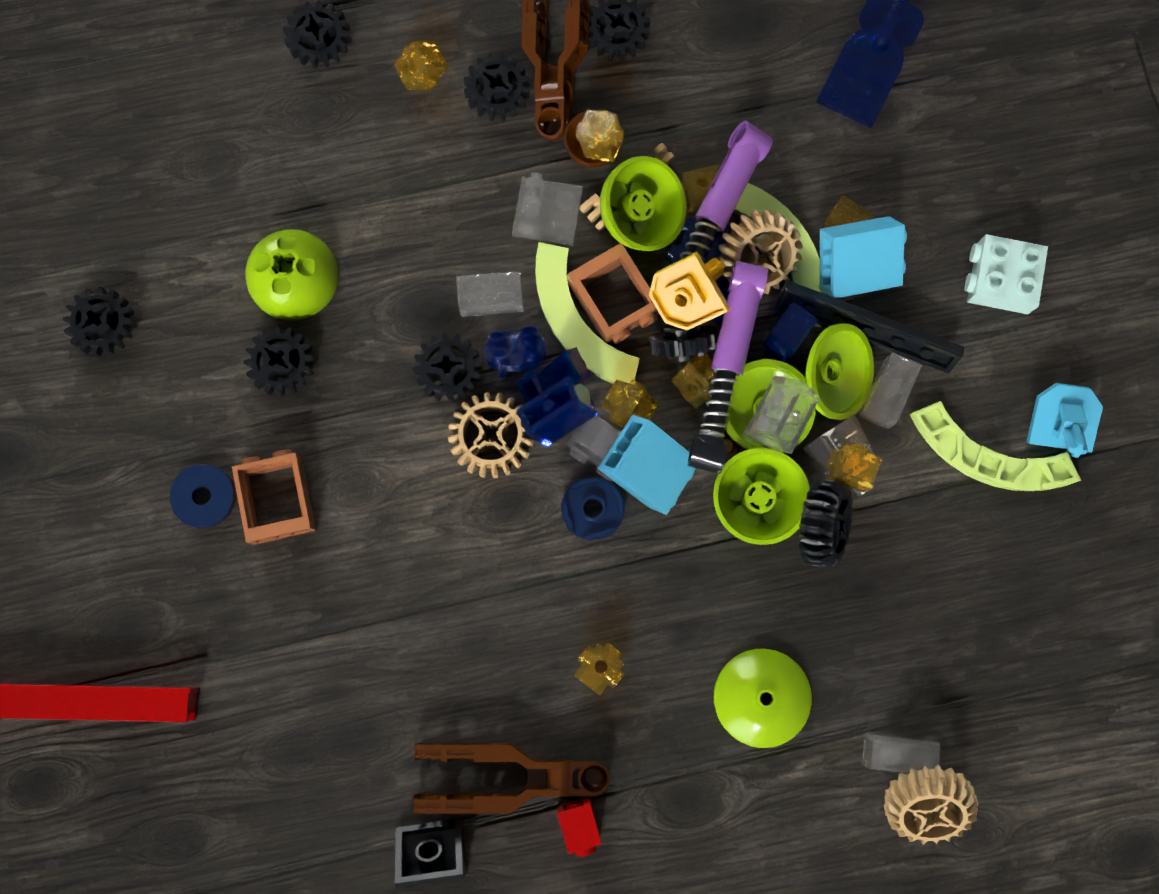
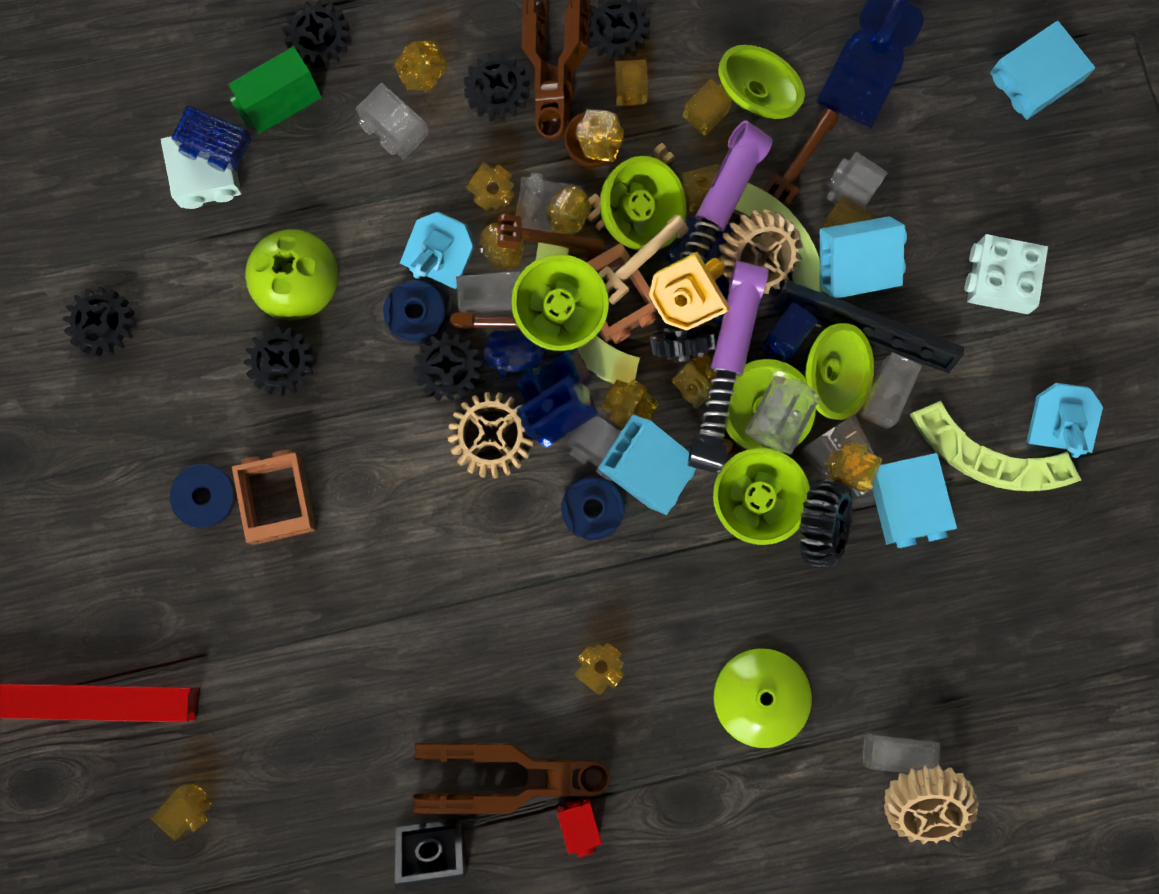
(183, 811): none -> clear yellow brick
(196, 181): none -> light aqua brick
(211, 139): none -> clear blue brick
(274, 91): none -> green brick
(391, 121): none -> clear brick
(414, 329): none -> dark blue tile
(439, 248): none -> medium azure piece
(470, 321): none -> reddish brown hinge
(482, 178): none -> clear yellow brick
(499, 257): none -> clear yellow head
(511, 233): none -> reddish brown hinge
(555, 285): none -> lime piece
(568, 210): none -> clear yellow head
(631, 82): none -> clear yellow brick
(675, 226): none -> tan hinge
(707, 107): none -> clear yellow brick
(761, 82): none -> lime dish
(826, 121): none -> reddish brown hinge
(856, 180): none -> clear brick
(913, 501): none -> medium azure brick
(1041, 70): none -> medium azure brick

